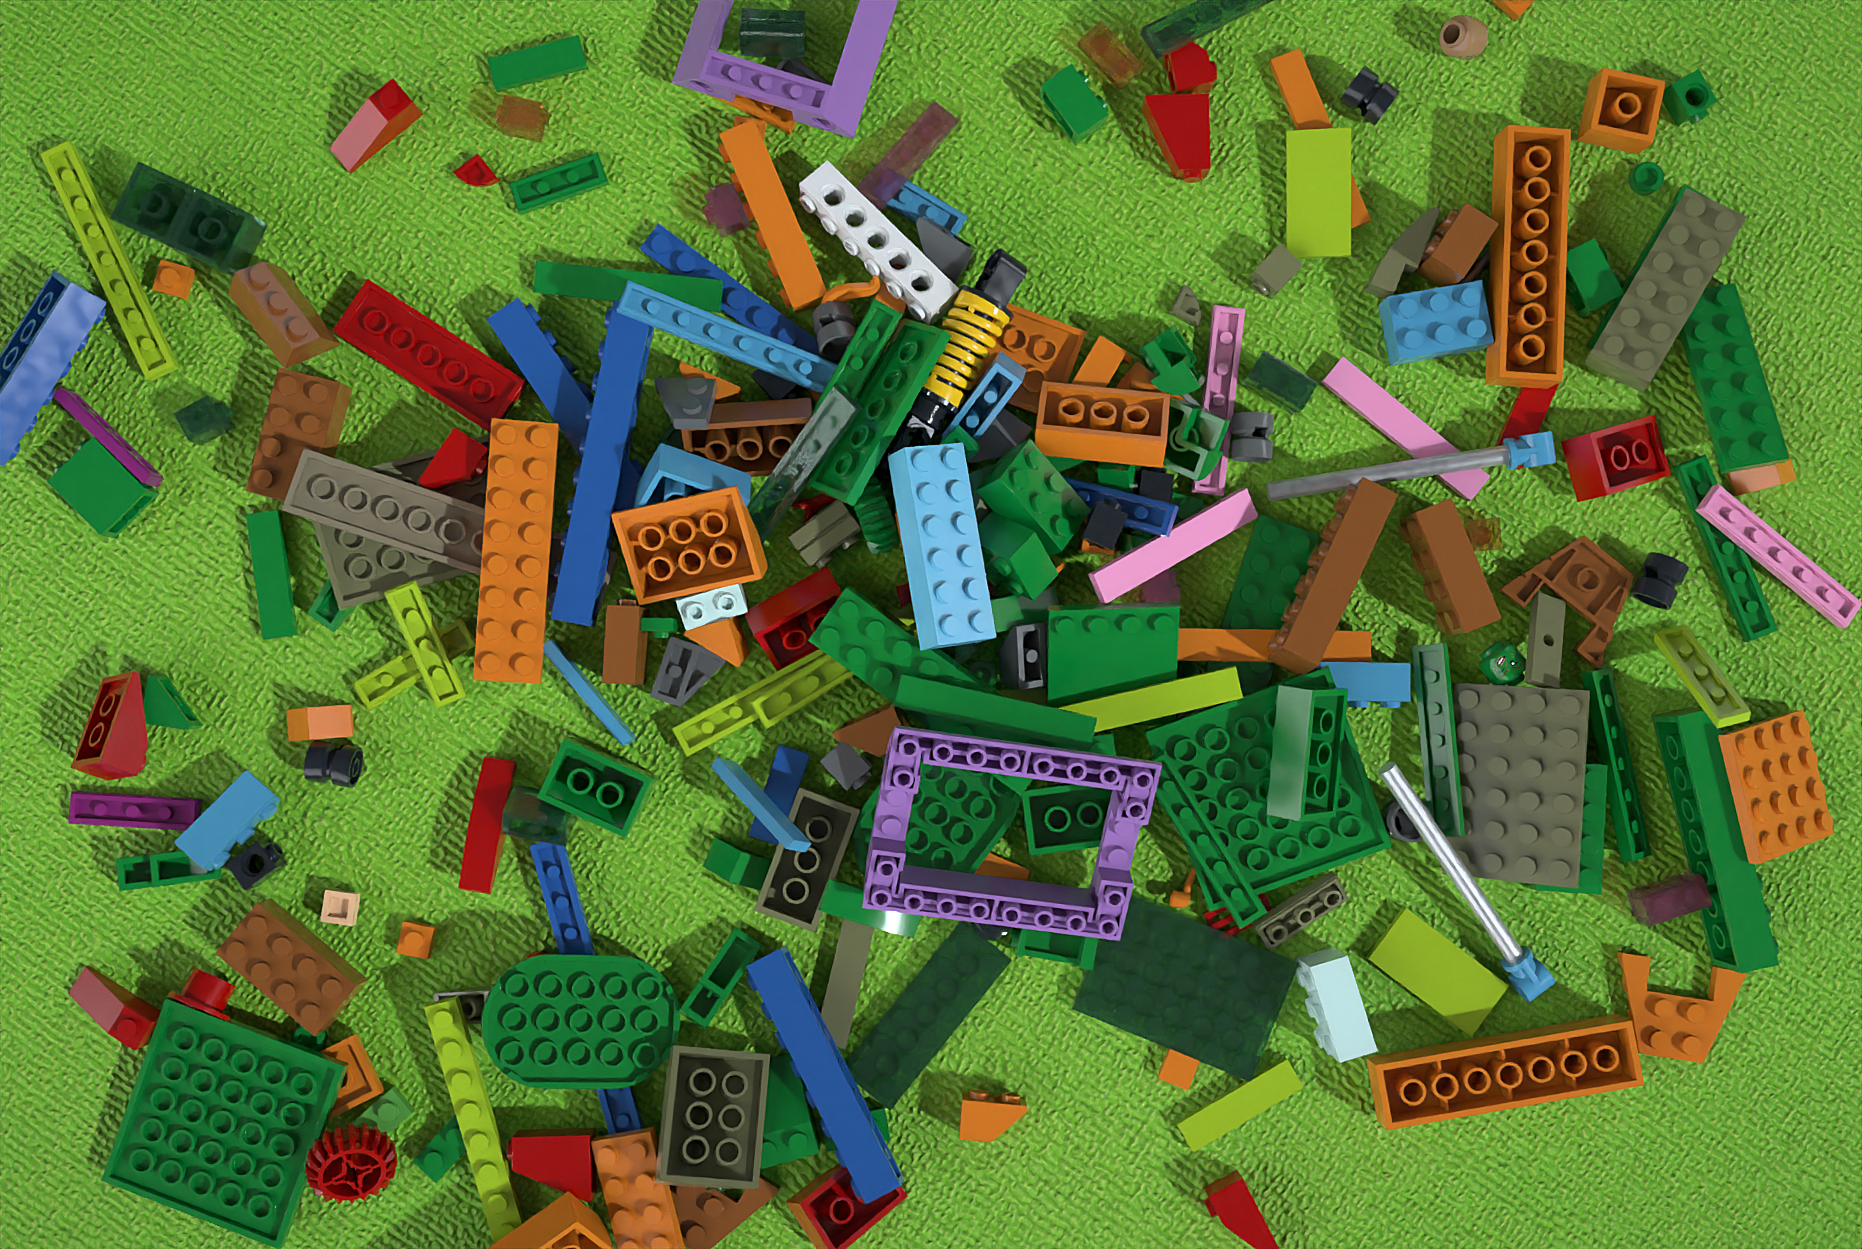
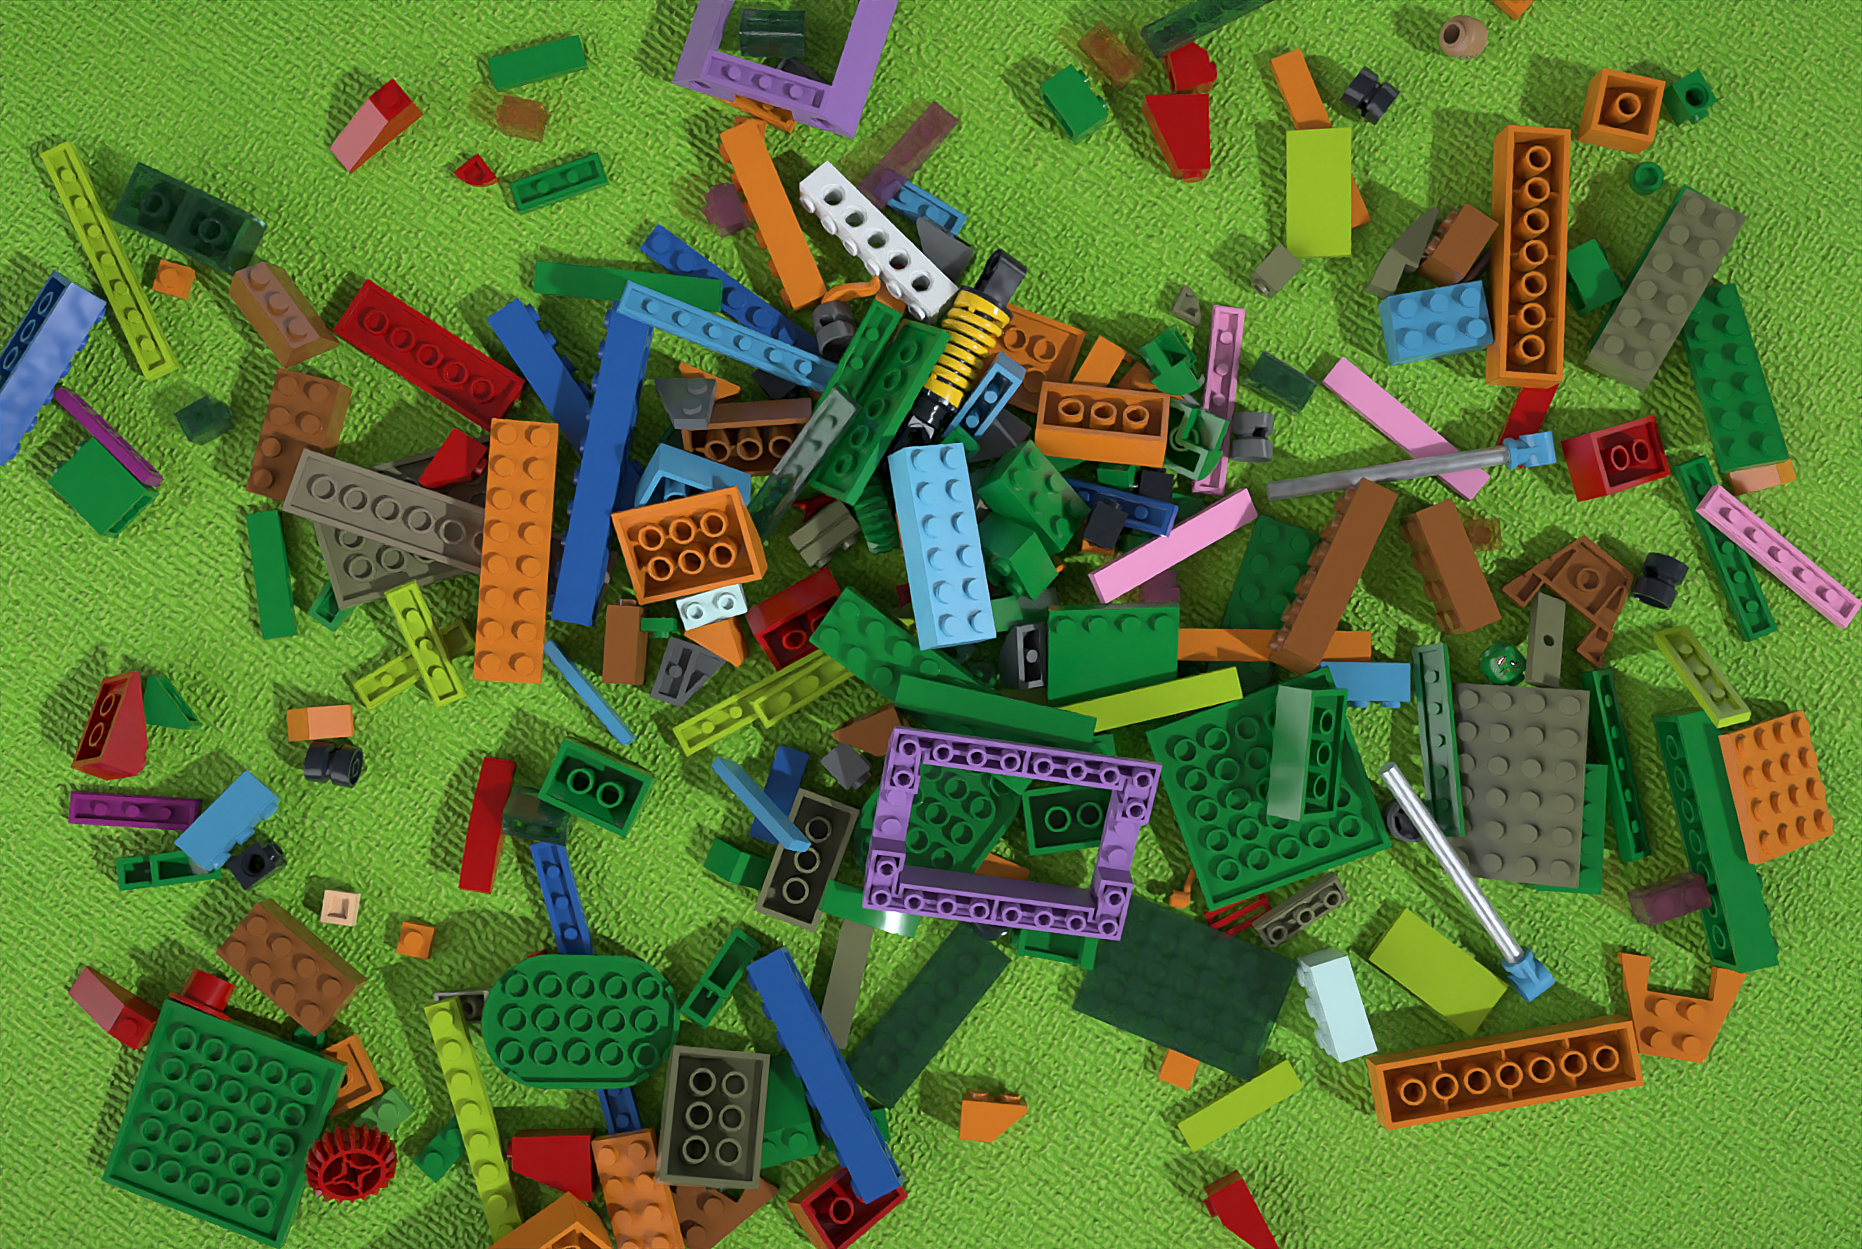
(1206, 844): green tile -> none

